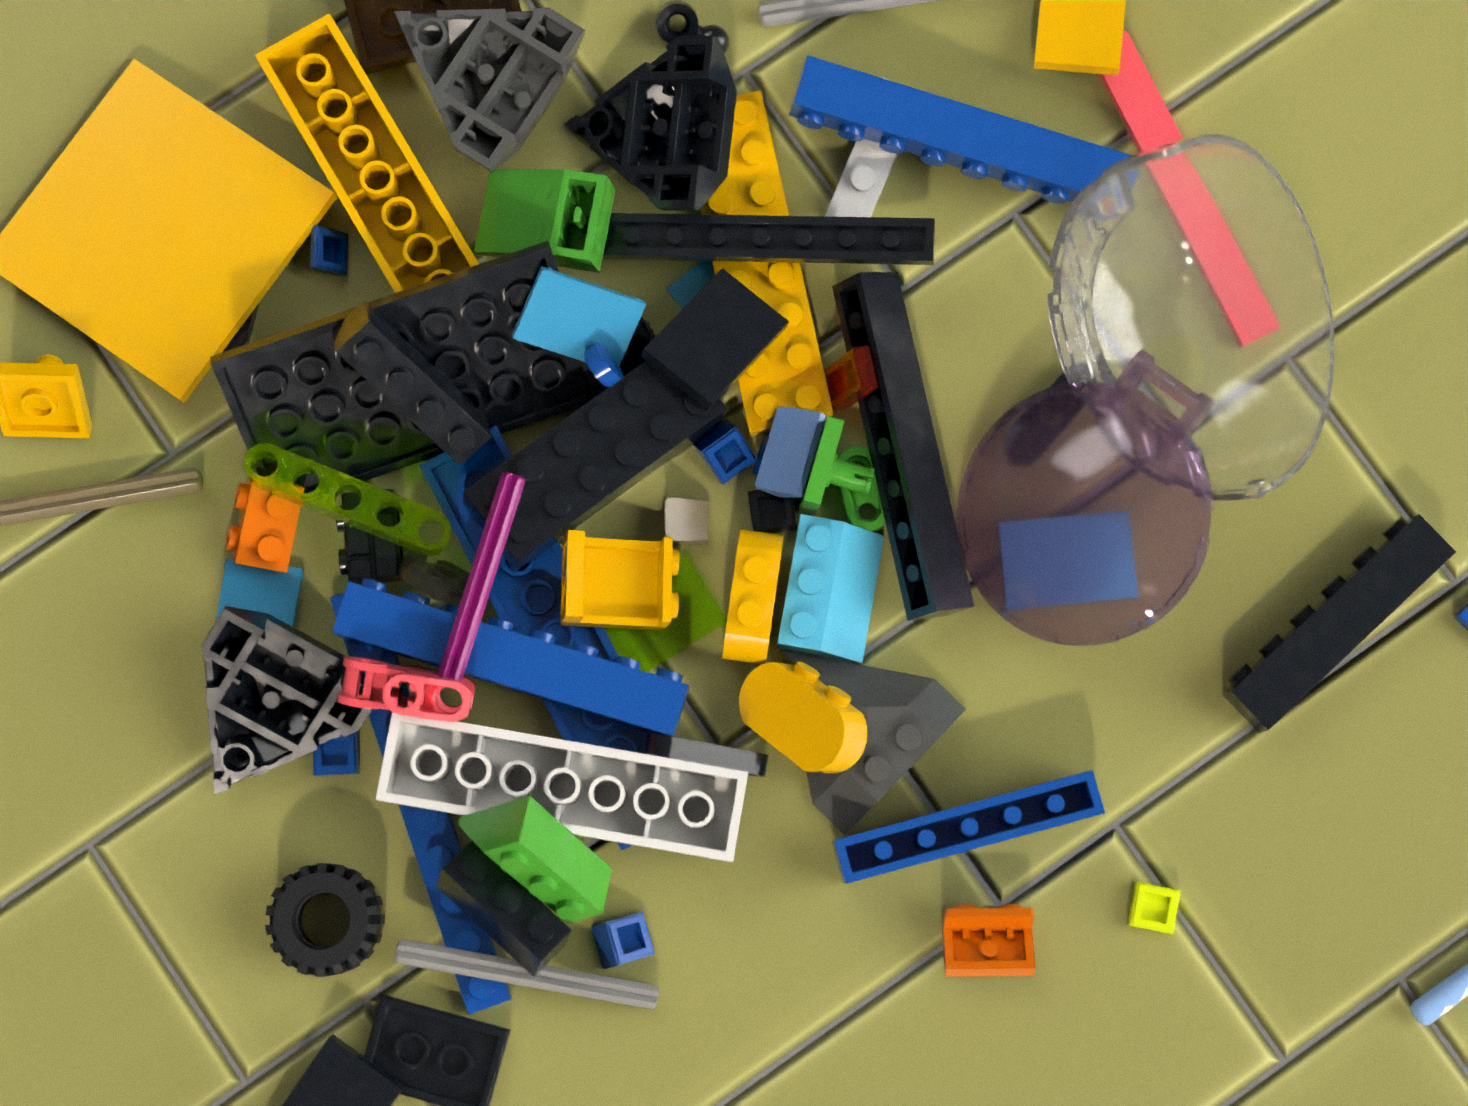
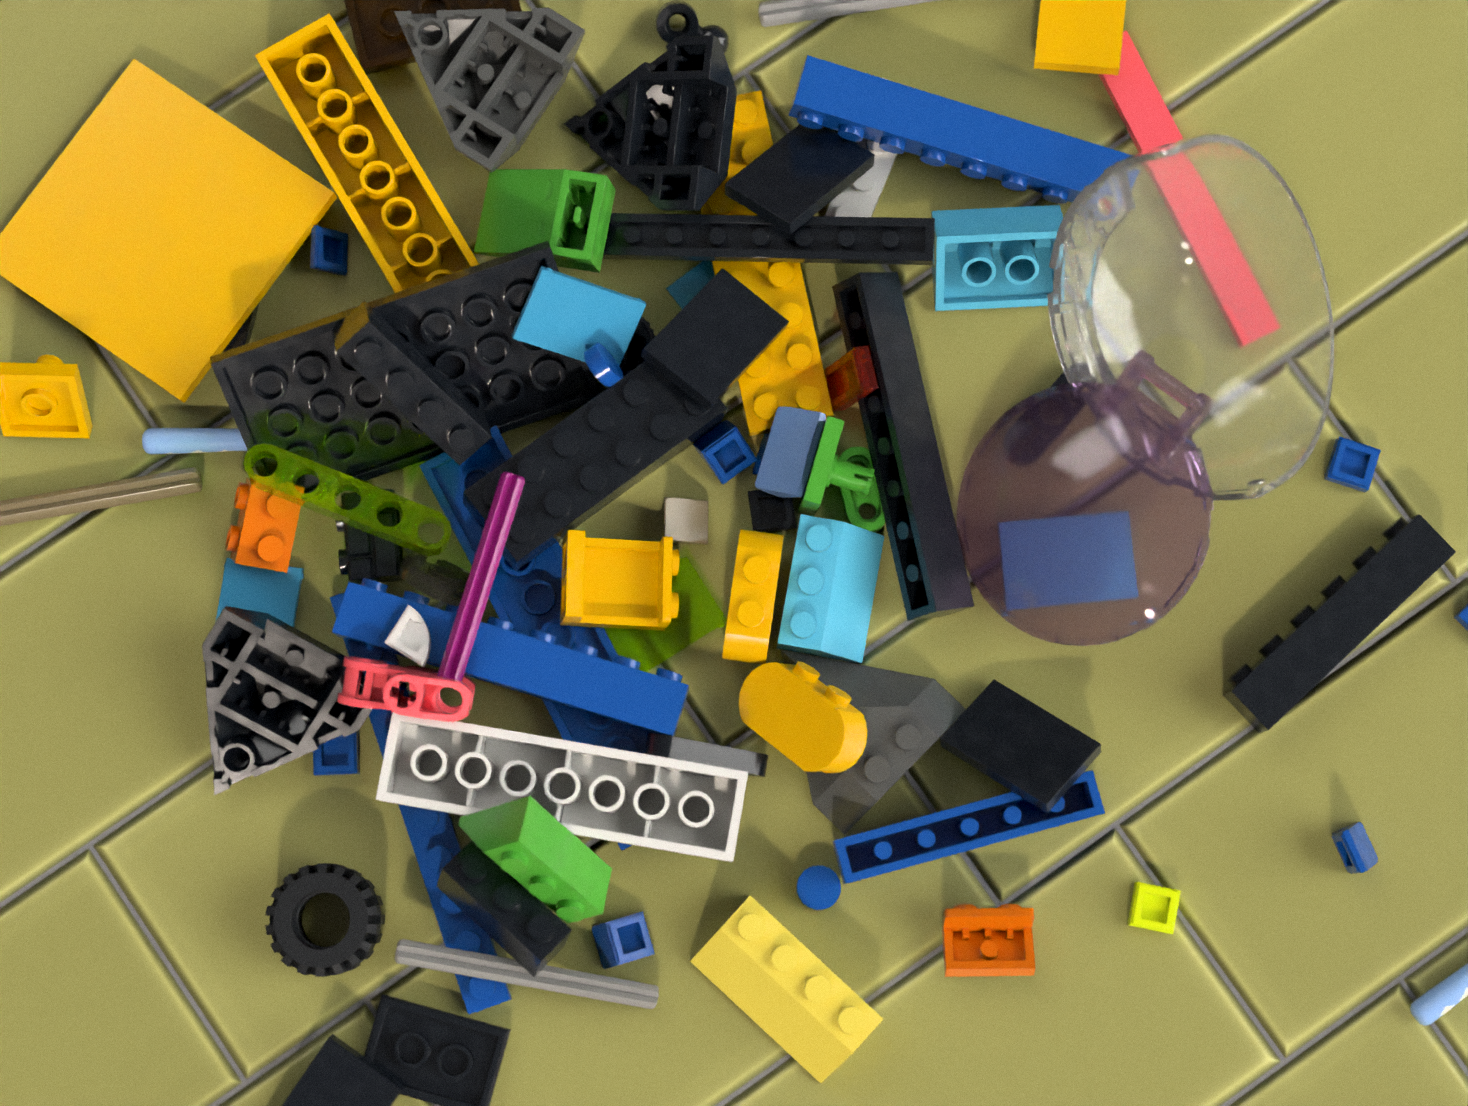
(192, 440): none -> light blue piece
(411, 637): none -> white tile
(786, 990): none -> light yellow slope
(799, 176): none -> black tile
(818, 887): none -> blue tile
(994, 257): none -> medium azure slope
(1020, 745): none -> black tile
(1352, 464): none -> blue tile
(1355, 848): none -> blue slope

